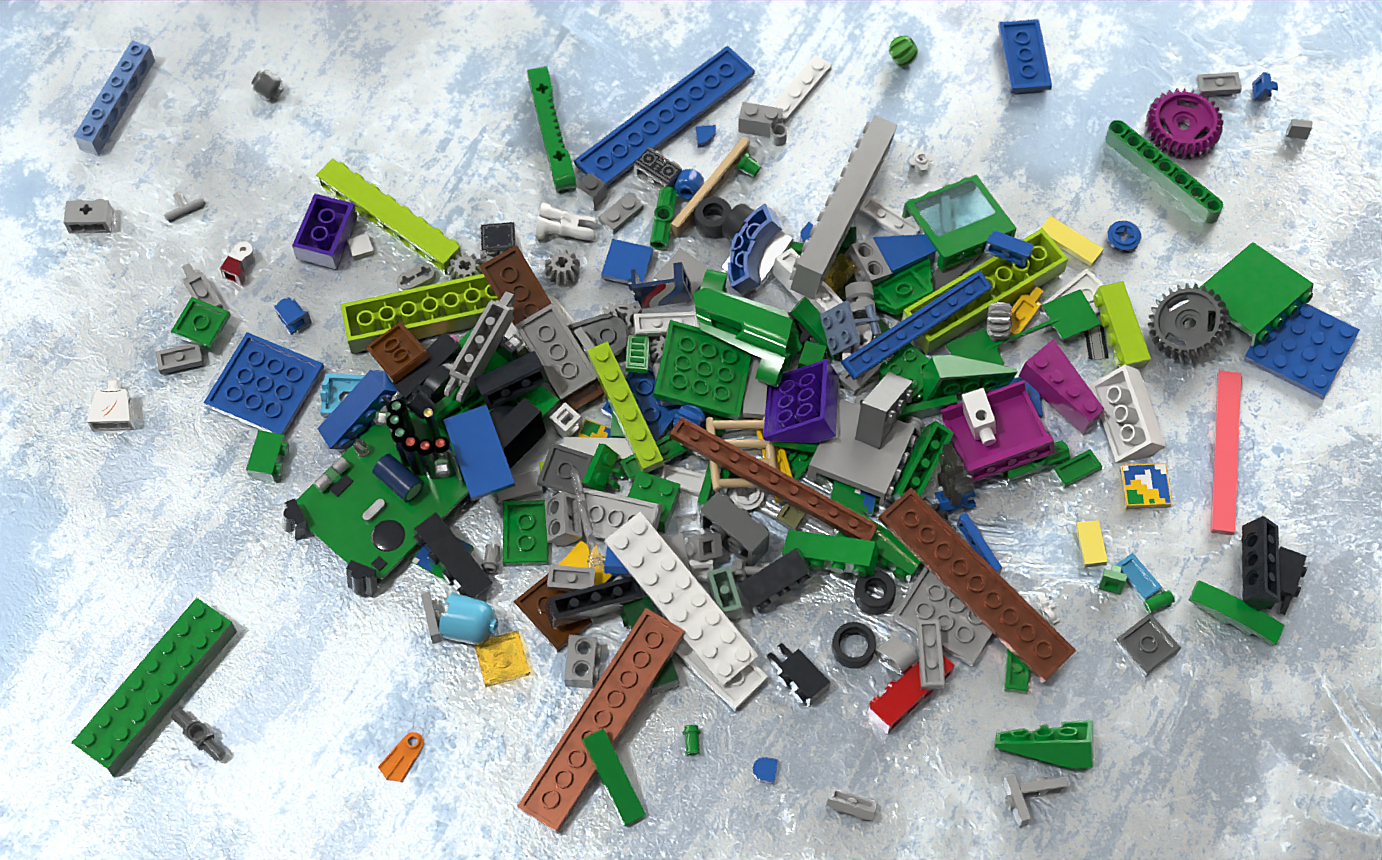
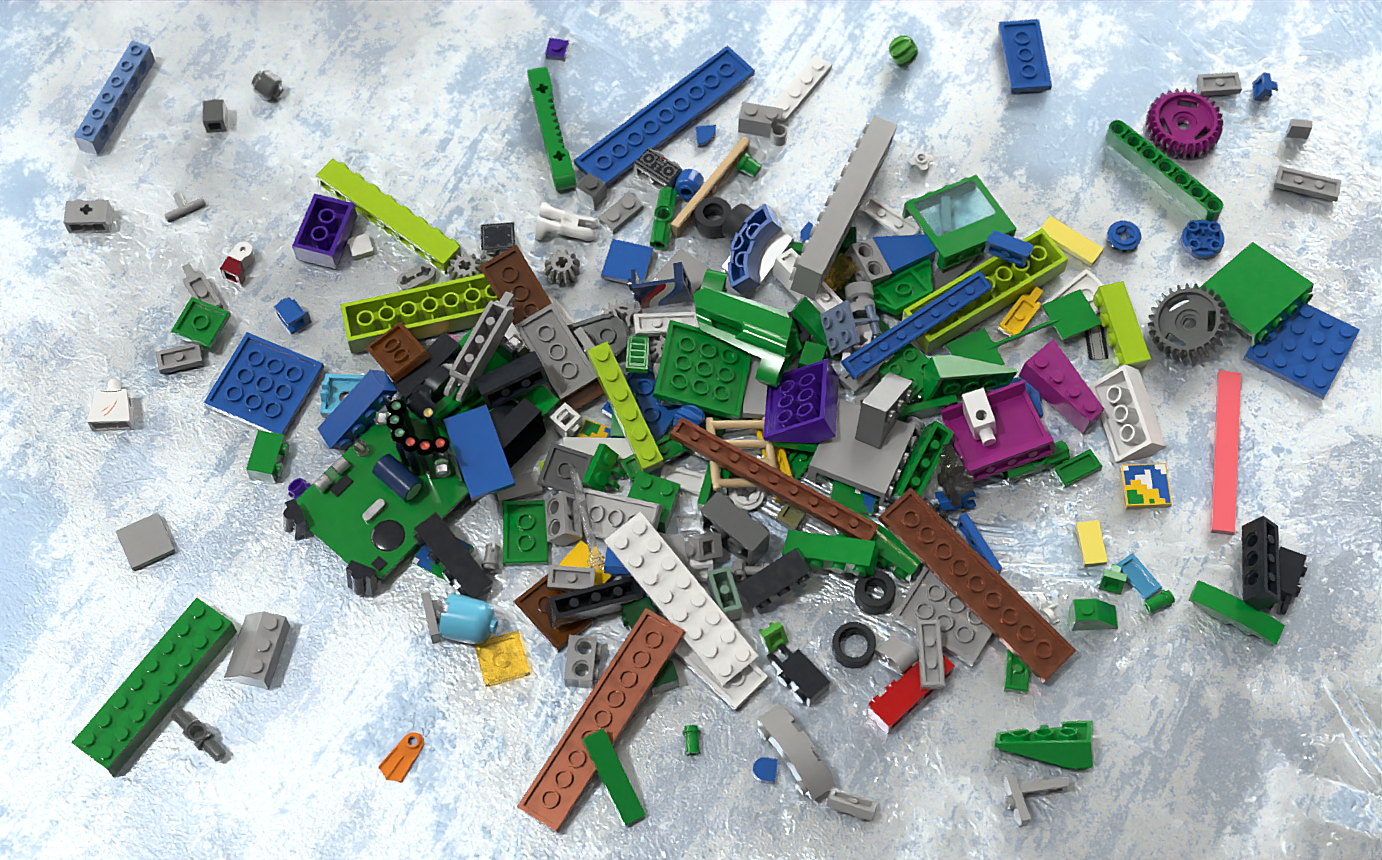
(145, 541): none -> light grey tile
(215, 116): none -> dark grey brick
(258, 649): none -> light grey slope
(298, 487): none -> dark purple plate
(557, 49): none -> dark purple plate
(773, 636): none -> bright green tile
(795, 748): none -> light grey brick
(999, 320): light grey gear -> none
(1092, 615): none -> green slope
(1147, 644): dark grey tile -> none
(1202, 239): none -> blue tile
(1308, 183): none -> light grey plate

